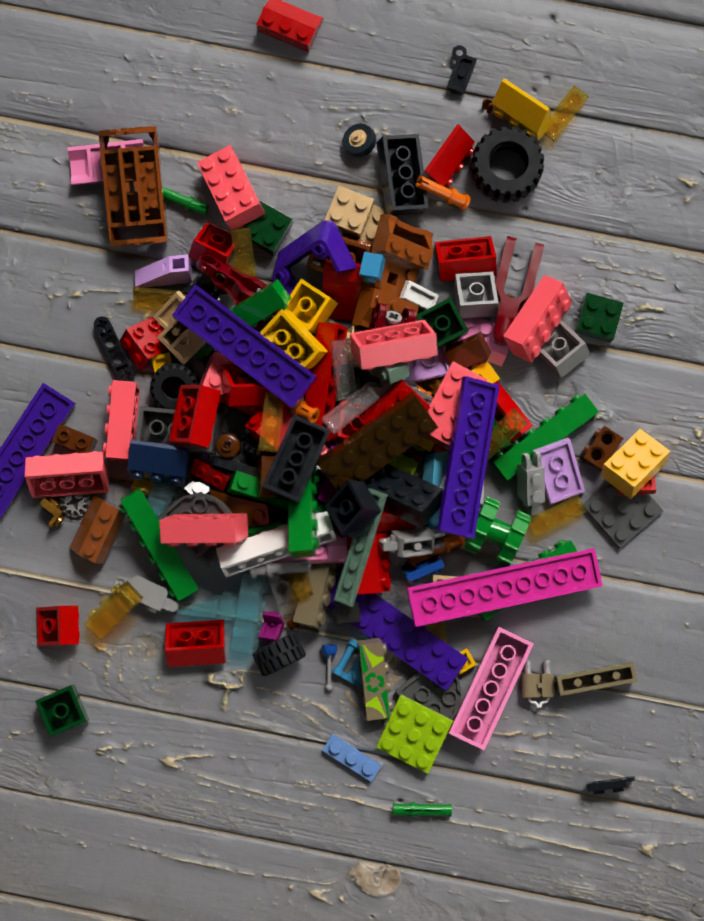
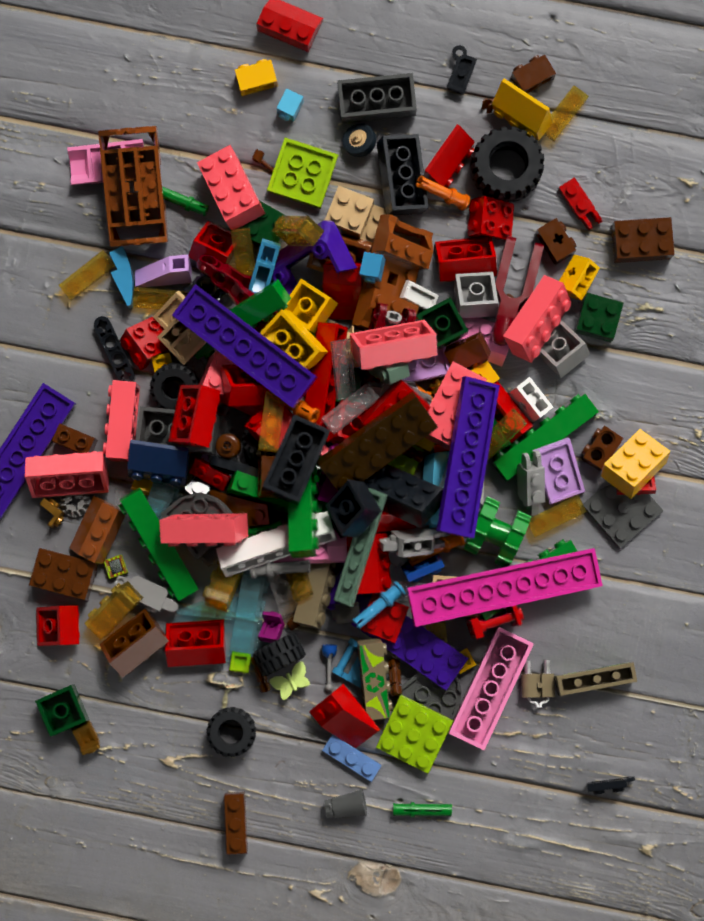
(63, 574): none -> reddish brown brick
(86, 737): none -> pearl gold bracket
(87, 275): none -> clear yellow plate
(115, 566): none -> tile
(123, 275): none -> dark azure slope
(133, 643): none -> reddish brown brick
(219, 744): none -> black tyre
(221, 589): none -> clear yellow brick
(236, 822): none -> reddish brown brick
(240, 662): none -> lime tile
(256, 77): none -> yellow brick
(258, 158): none -> reddish brown hand
(264, 265): none -> dark azure slope
(264, 686): none -> reddish brown axle
(287, 685): none -> yellowish green piece
(289, 105): none -> medium azure brick
(297, 230): none -> clear yellow brick
(302, 173): none -> lime plate
(344, 717): none -> red slope
(346, 805): none -> dark grey plant
(377, 98): none -> dark grey brick
(386, 599): none -> dark azure pin
(388, 622): none -> red plate
(395, 677): none -> reddish brown axle
(477, 627): none -> red fence
(490, 218): none -> red bracket
(530, 400): none -> white brick
(533, 74): none -> reddish brown brick
(556, 251): none -> reddish brown brick
(579, 202): none -> red hinge
(579, 276): none -> yellow brick
(642, 240): none -> reddish brown brick

